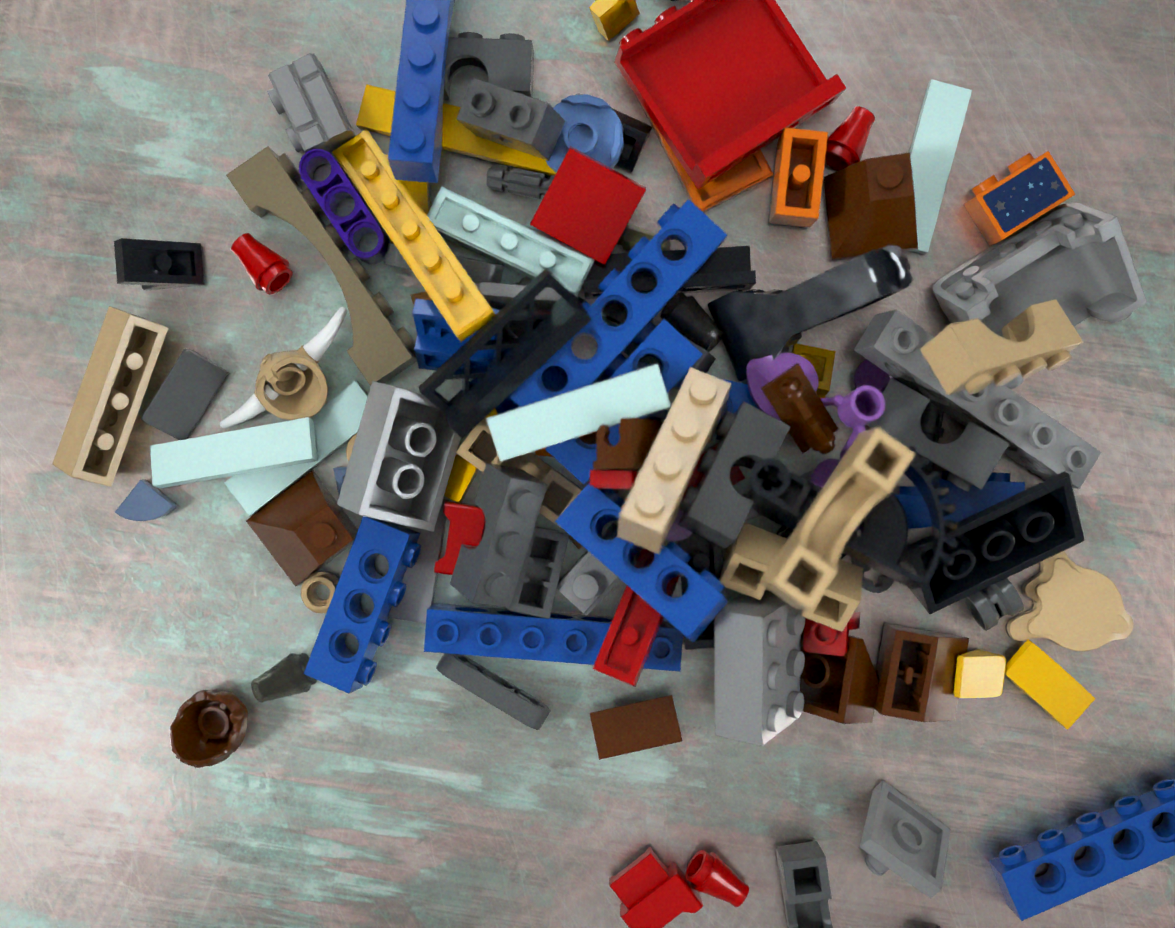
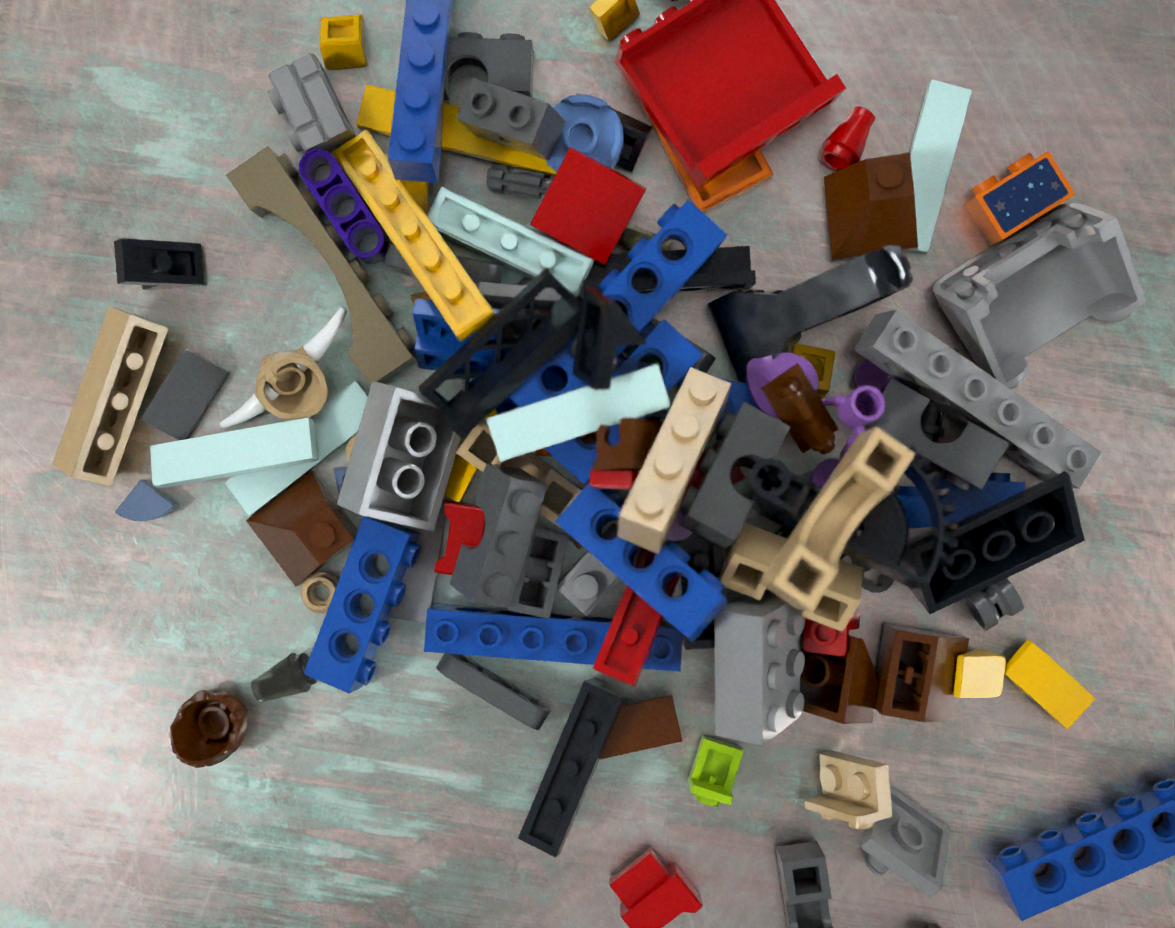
(263, 265): red cone -> none
(343, 42): none -> yellow slope
(571, 767): none -> black fence
(599, 332): none -> black slope
(692, 321): clear smoke cone -> none
(713, 877): red cone -> none
(714, 771): none -> lime bracket
(798, 177): orange brick -> none
(852, 790): none -> tan bracket
(973, 356): tan arch -> none
(1071, 607): tan tile -> none

